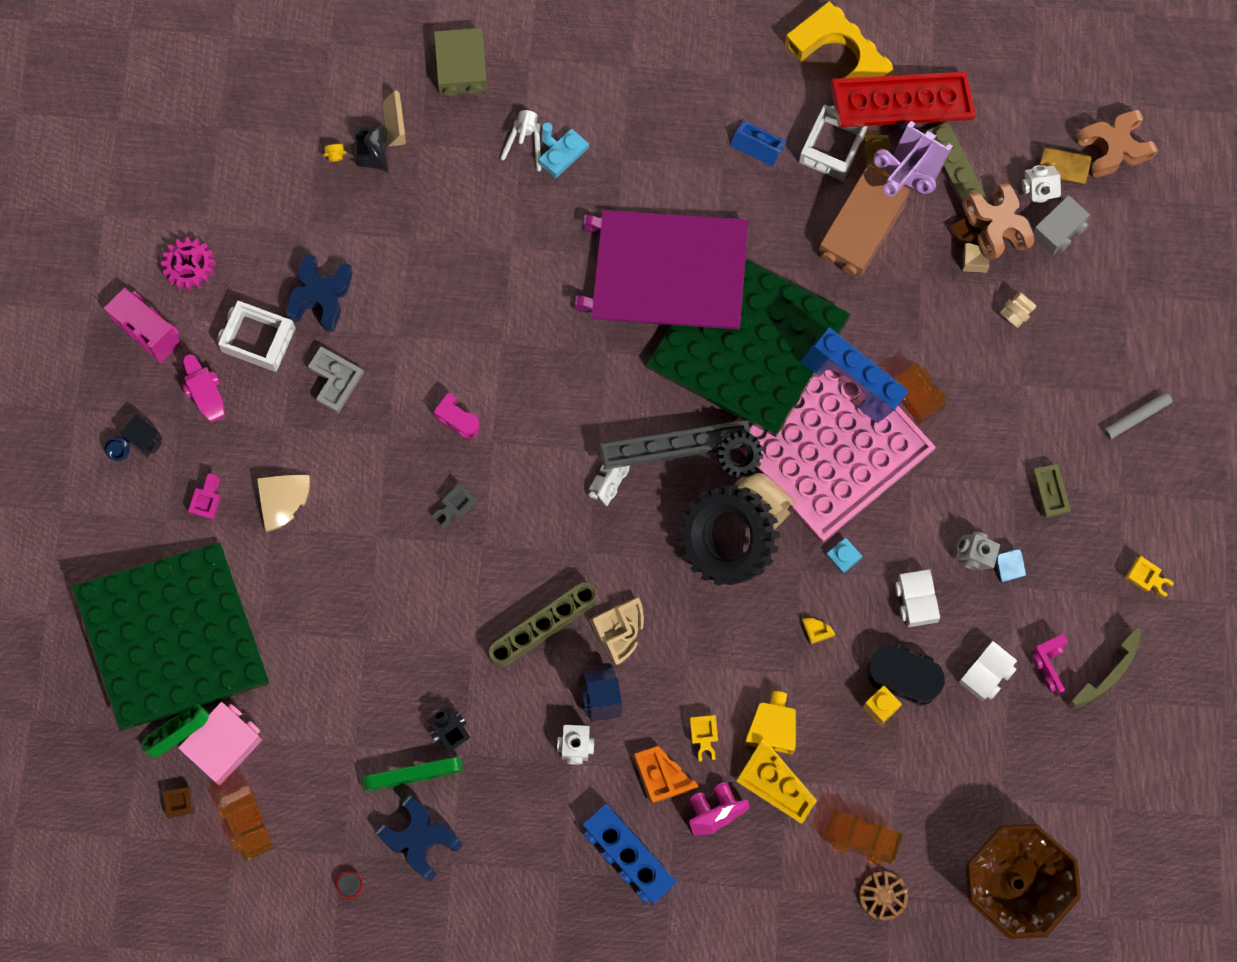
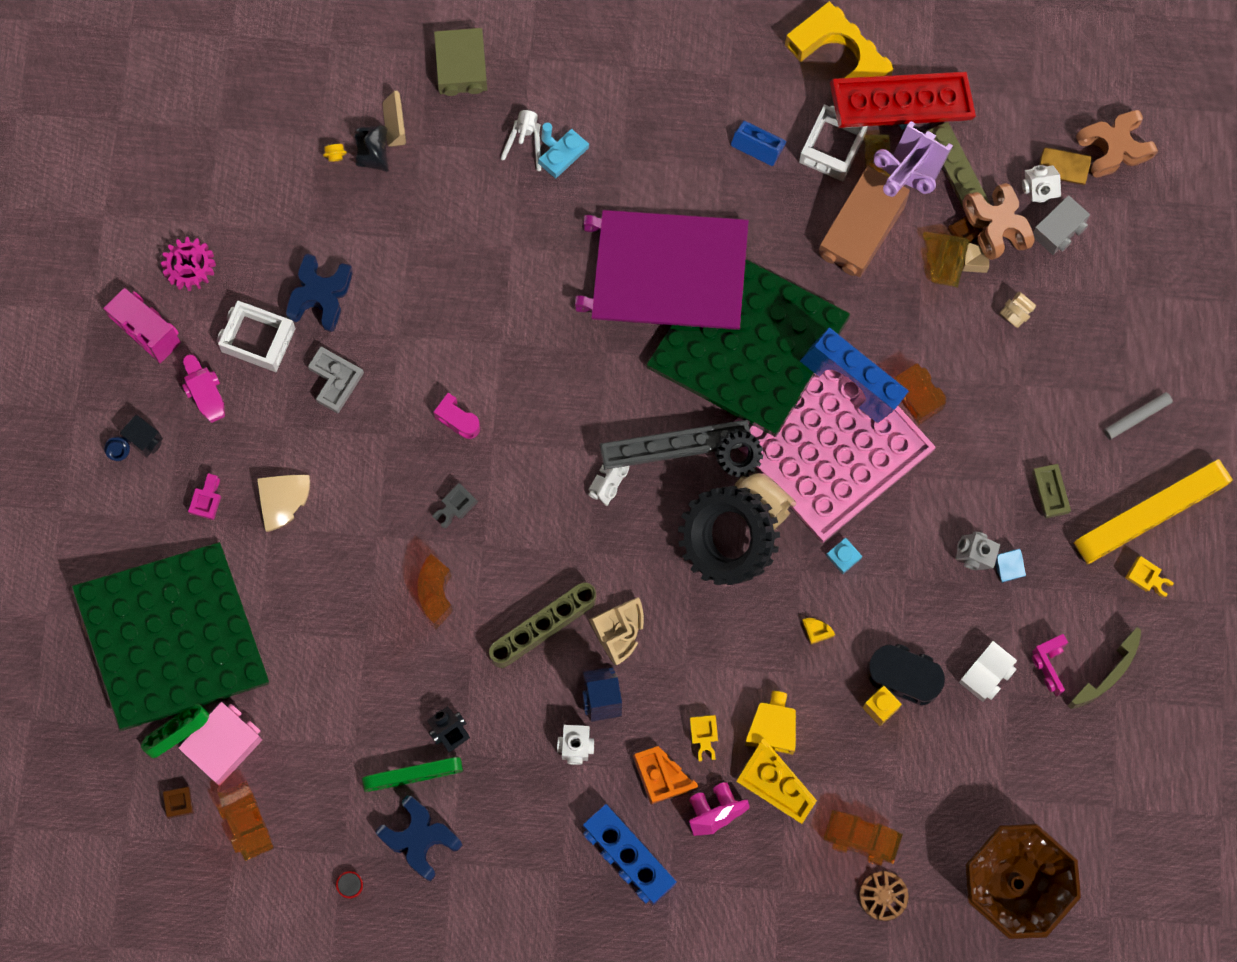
(431, 590): none -> clear orange brick
(918, 598): white brick -> none
(946, 257): none -> clear yellow wing
(1153, 511): none -> yellow beam

